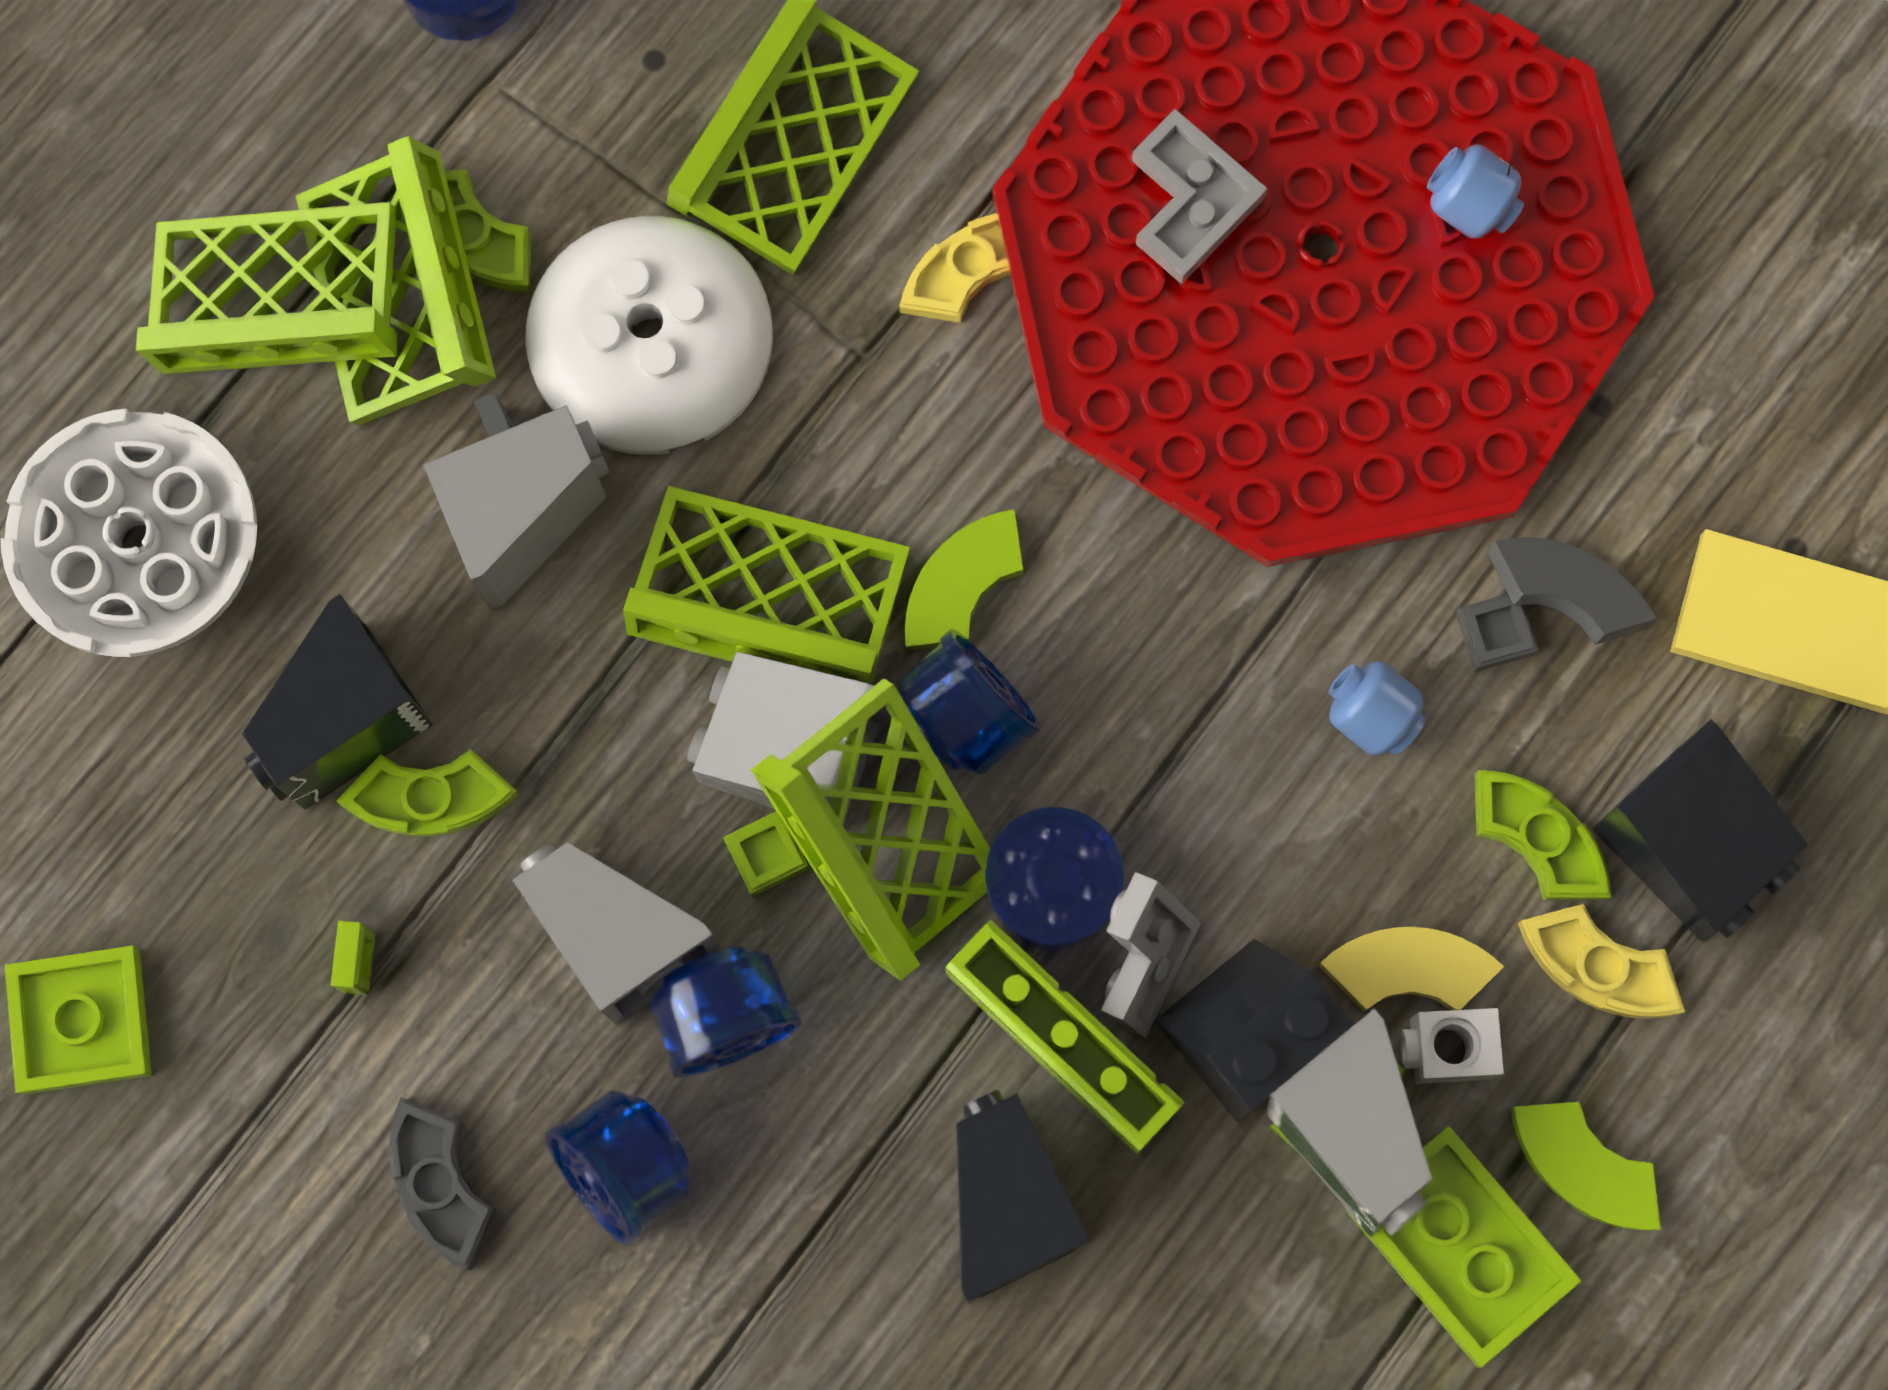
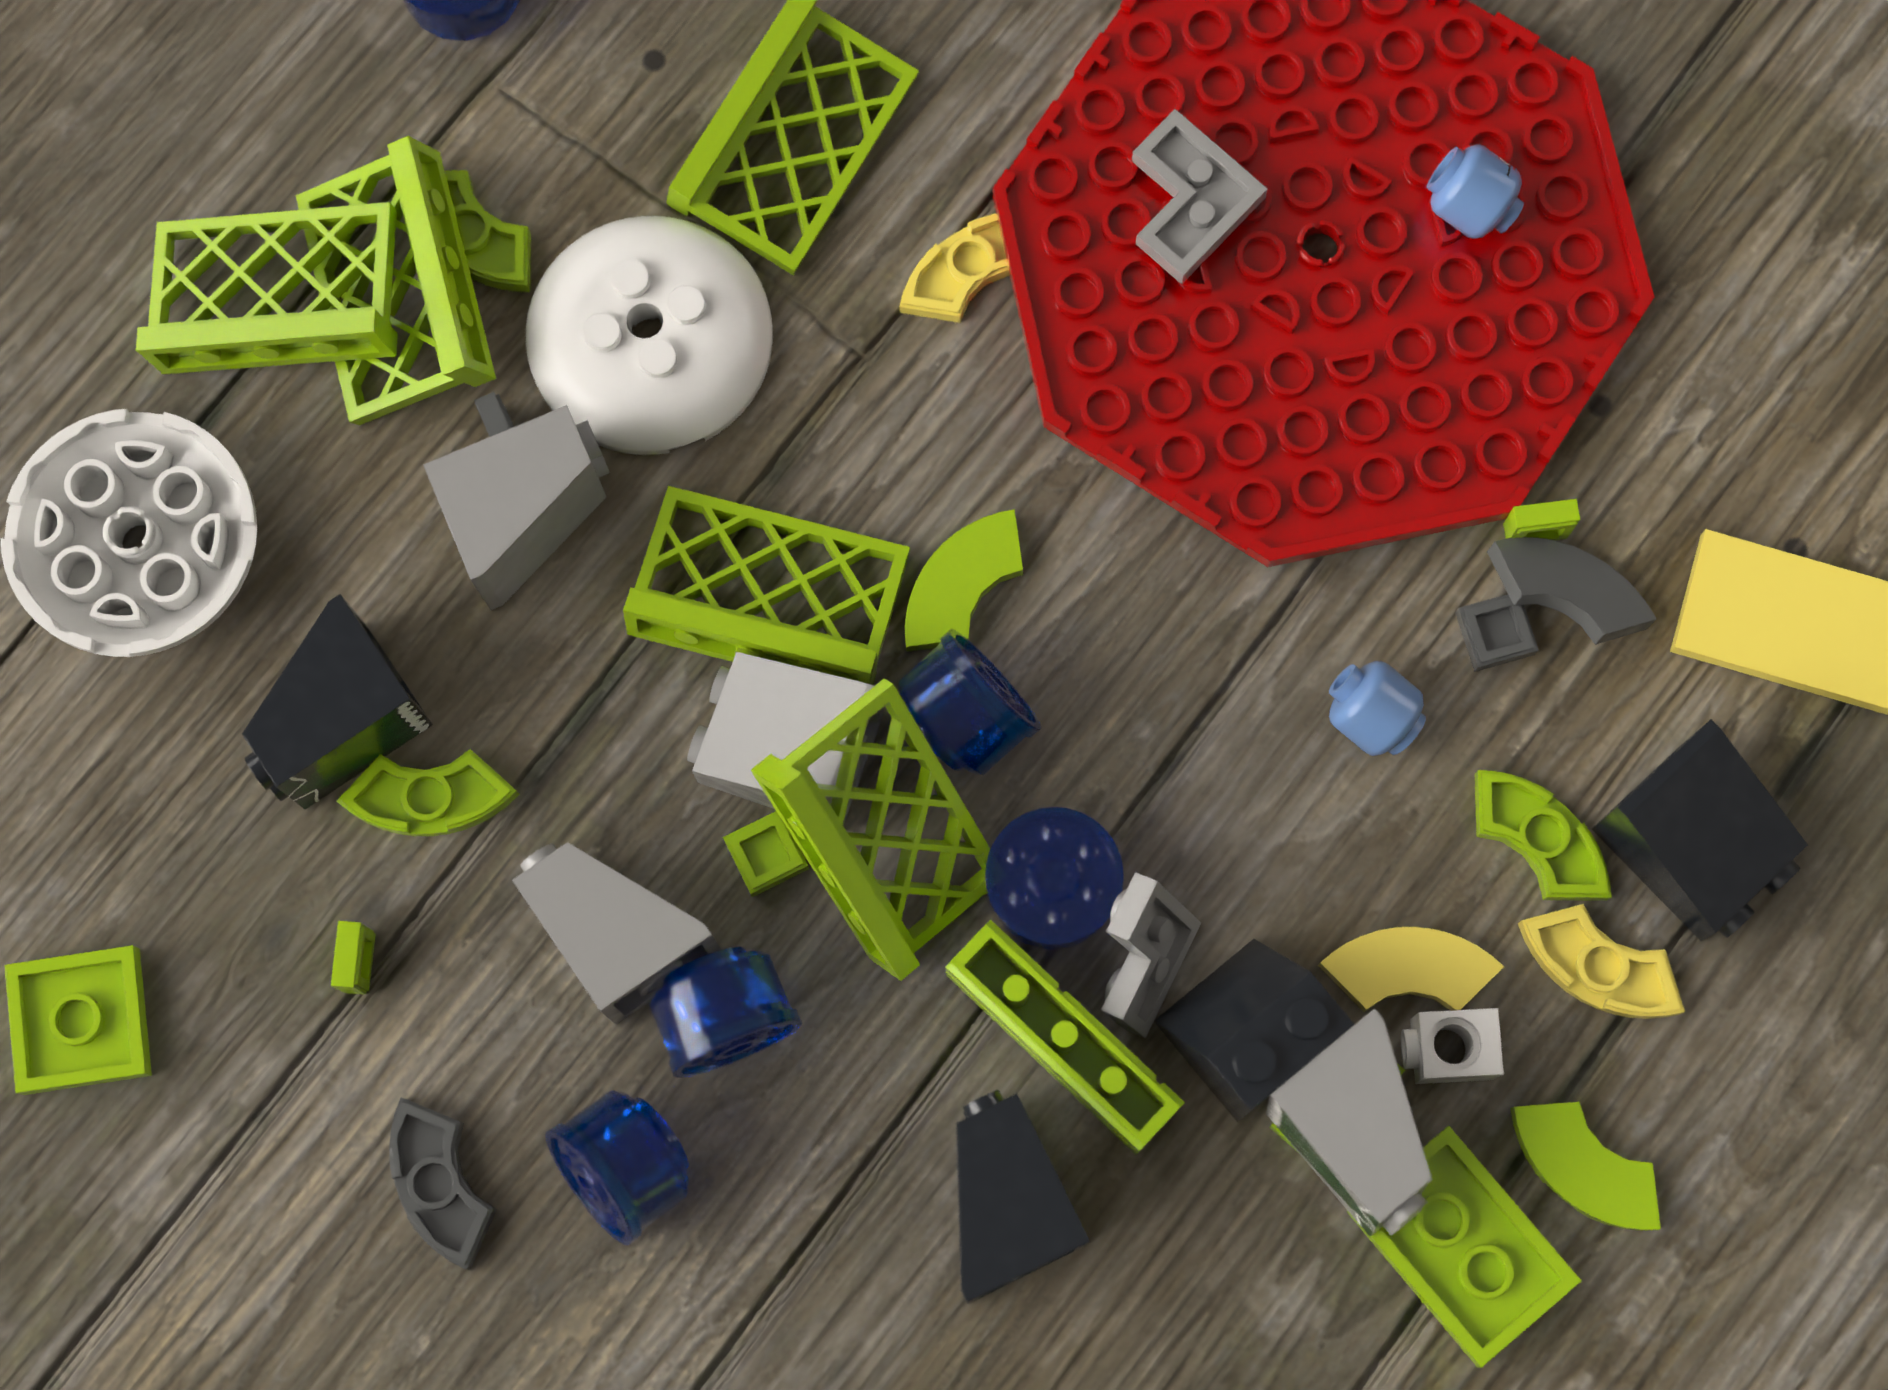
(1543, 520): none -> lime tile

